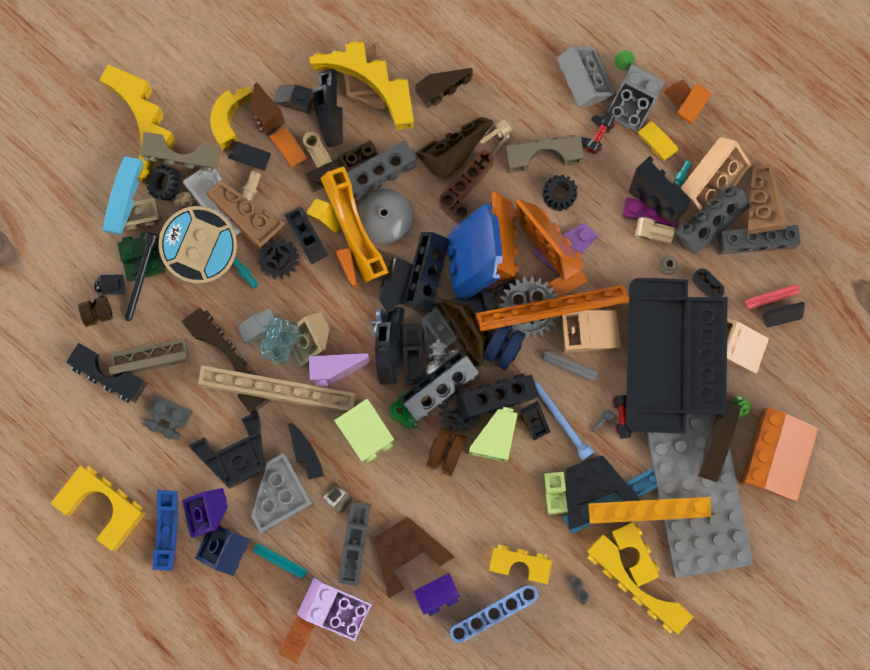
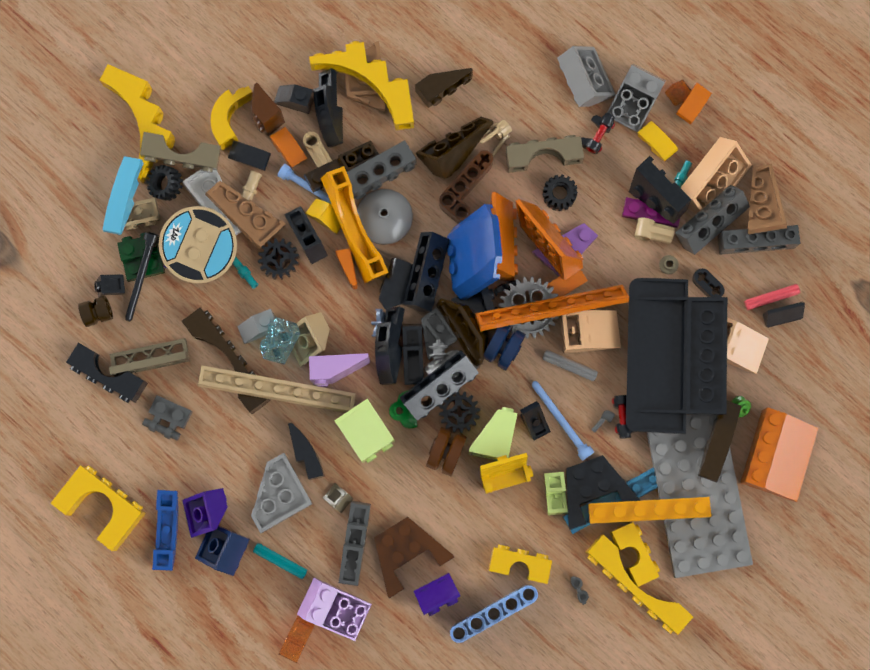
(183, 200): tan plate -> none
(238, 461): black wing -> none
(287, 173): none -> light blue piece
(471, 408): black brick -> none
(505, 472): none -> yellow door
(624, 60): bright green wheel -> none

